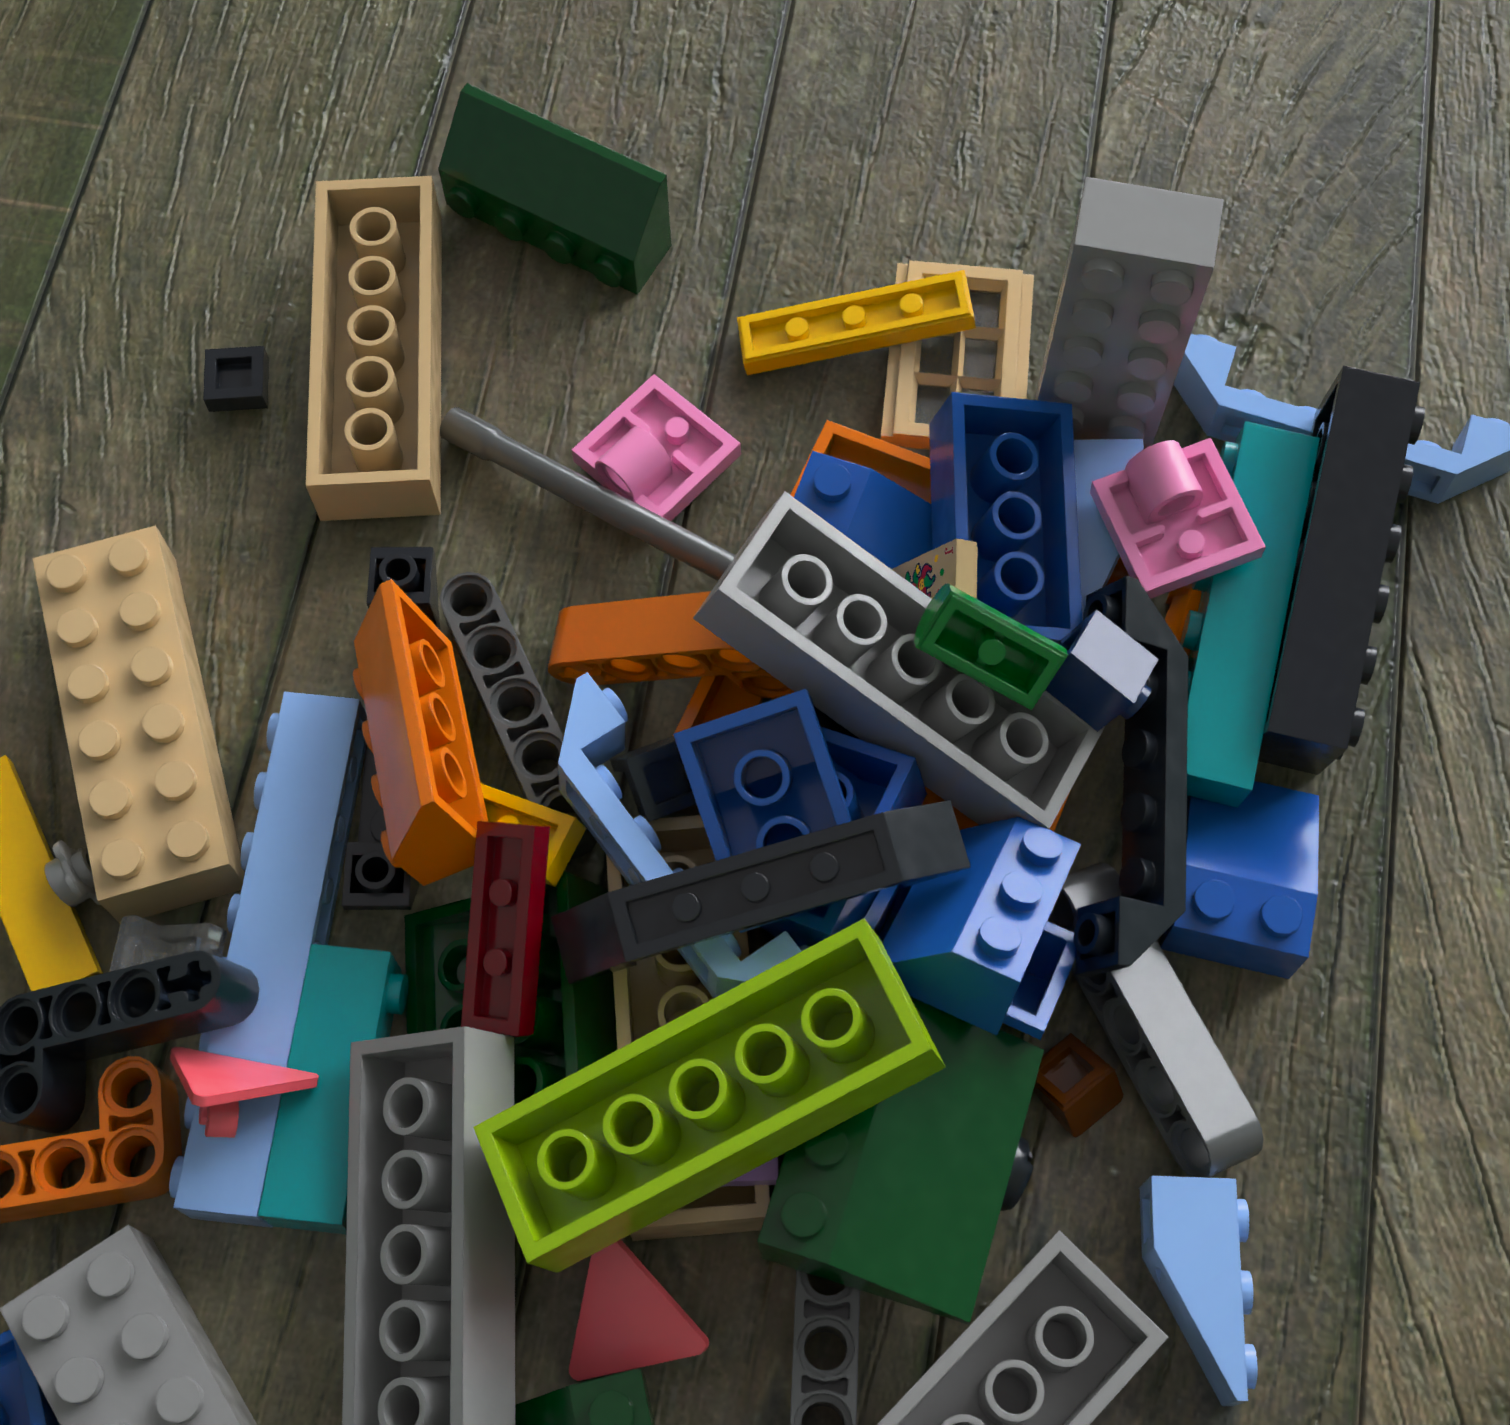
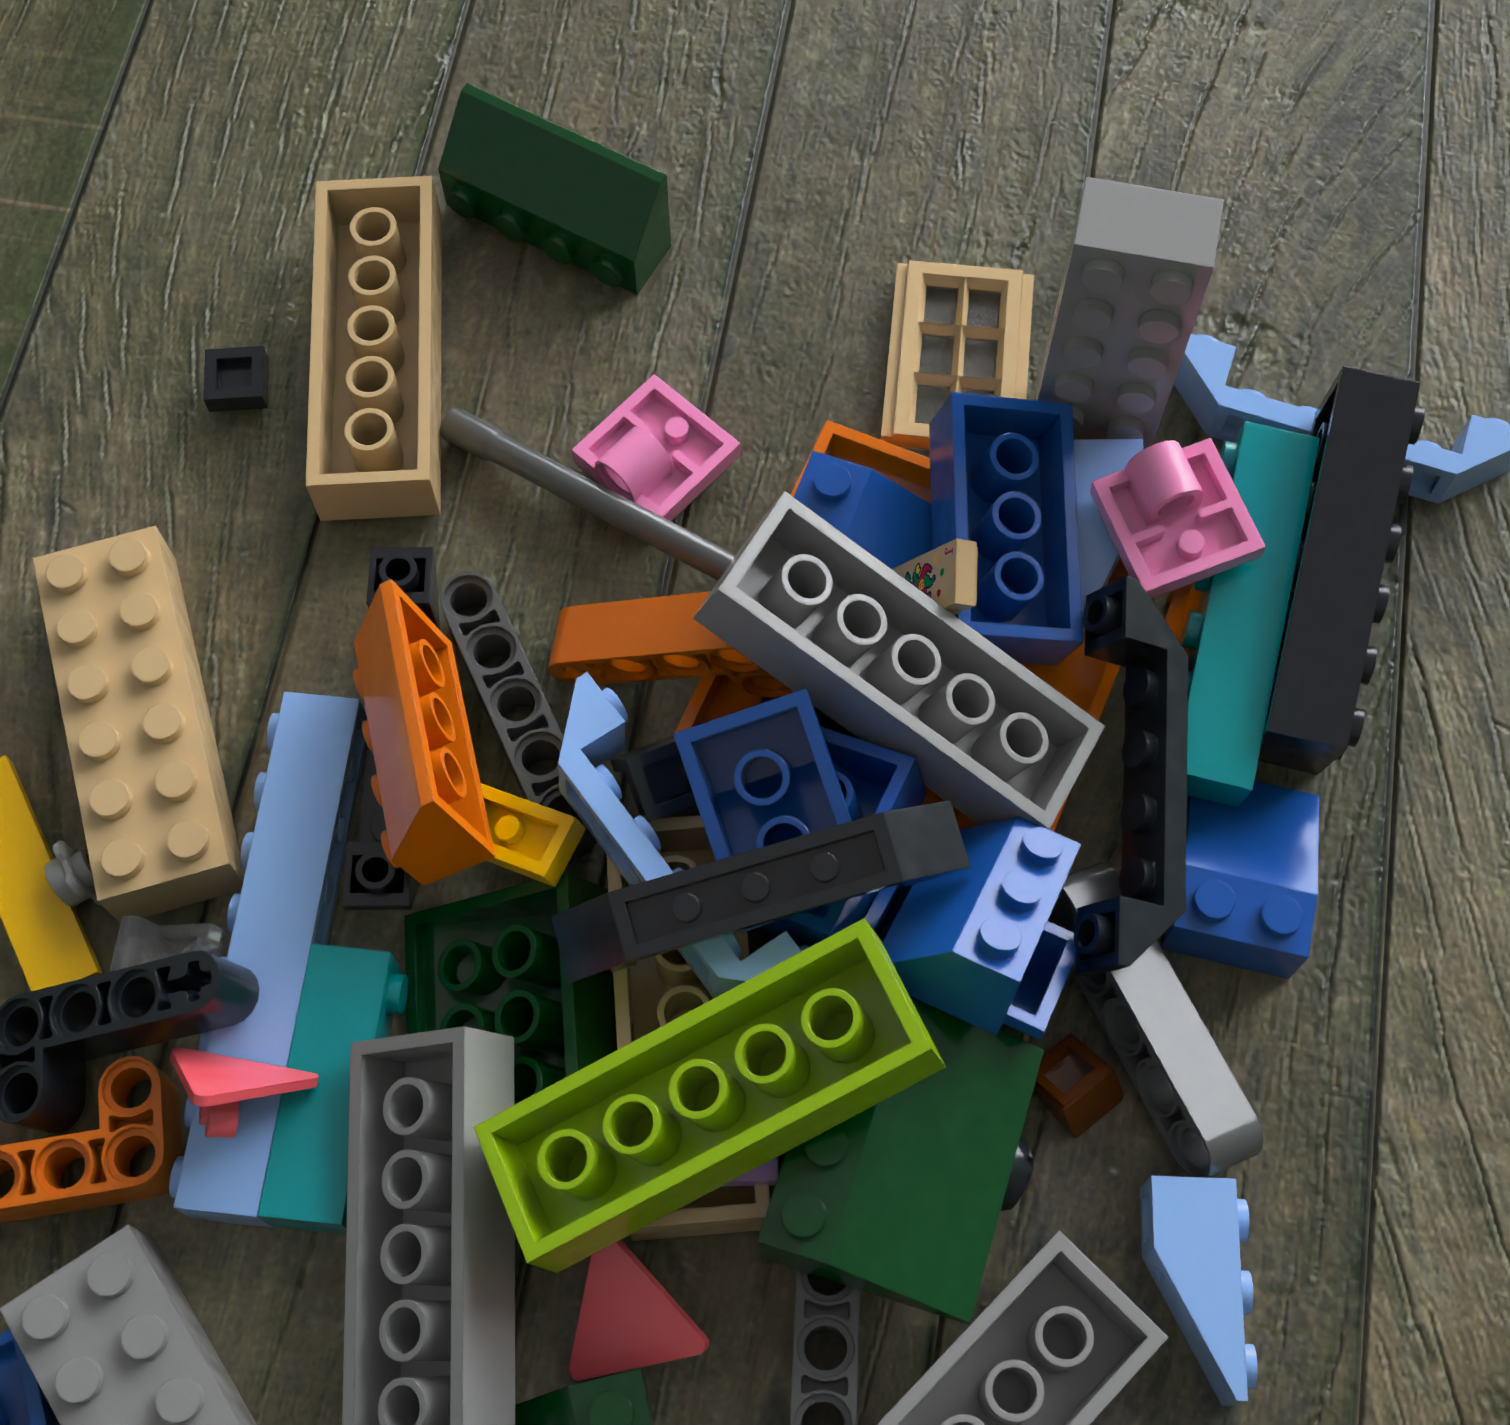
(505, 928): dark red plate -> none
(856, 322): yellow tile -> none
(988, 646): green brick -> none
(1102, 672): dark blue brick -> none

